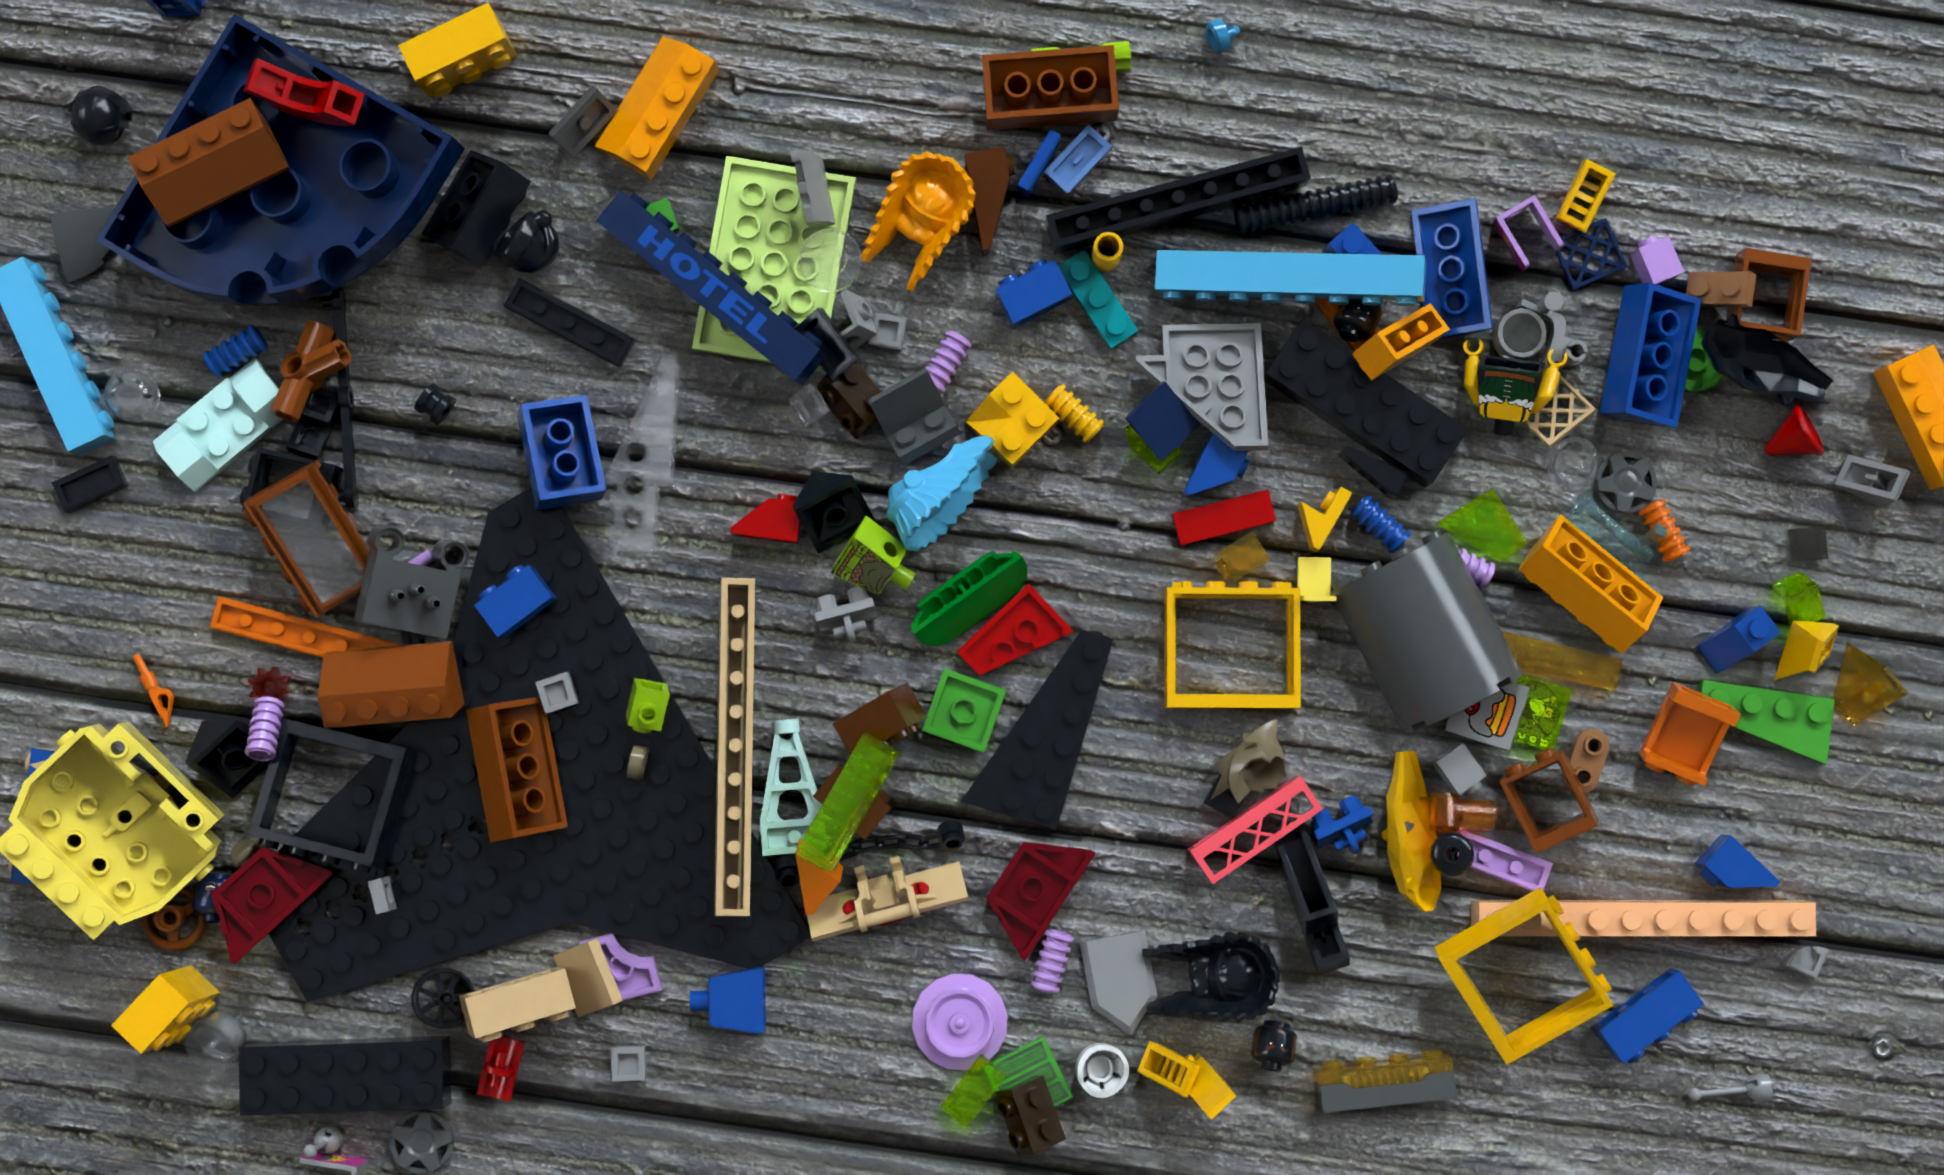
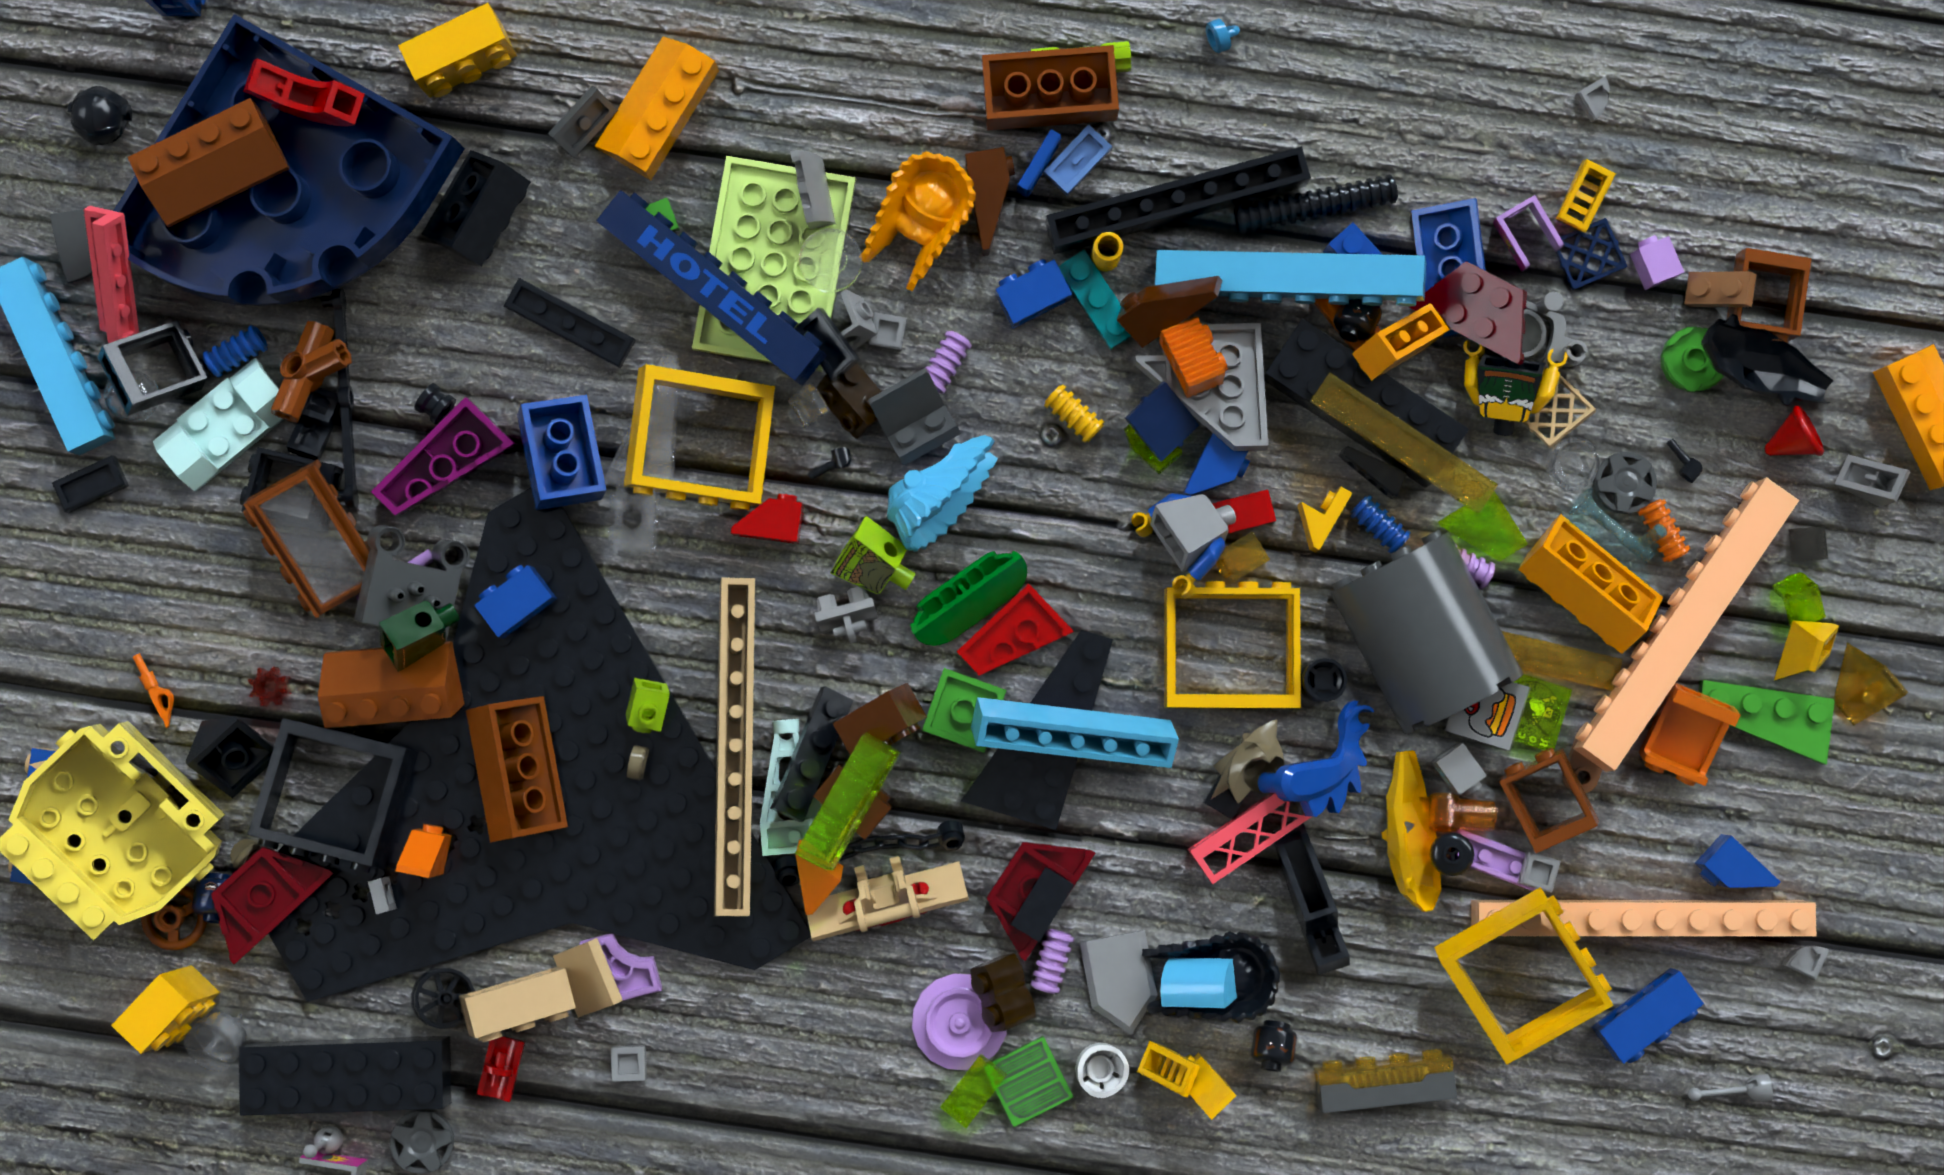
(111, 272): none -> coral fence
(122, 380): none -> black window
(264, 728): lavender piece -> none
(288, 630): orange tile -> none
(415, 632): none -> dark green torso
(425, 852): none -> orange slope
(447, 454): none -> magenta wedge
(530, 243): black piece -> none
(557, 692): light grey plate -> none
(677, 490): none -> yellow window
(734, 1000): blue torso -> none
(811, 755): none -> black plate
(830, 508): black slope -> none
(841, 459): none -> black hand
(1002, 993): none -> dark brown brick
(1013, 419): yellow slope -> none
(1030, 1116): dark brown bracket -> none
(1042, 904): none -> black tile
(1074, 732): none -> medium azure brick
(1164, 306): none -> reddish brown slope
(1190, 532): none -> light grey torso
(1193, 356): none -> orange brick
(1198, 983): none -> medium azure brick
(1314, 579): light yellow bracket -> none
(1323, 680): none -> black wheel
(1324, 780): none -> blue animal
(1355, 819): blue hips -> none
(1404, 443): none -> clear yellow plate
(1481, 309): none -> wing
(1539, 871): none -> light grey tile
(1594, 98): none -> light grey tile
(1650, 355): blue slope -> none
(1685, 624): none -> light nougat brick
(1692, 467): none -> black hand
(1738, 638): blue slope -> none

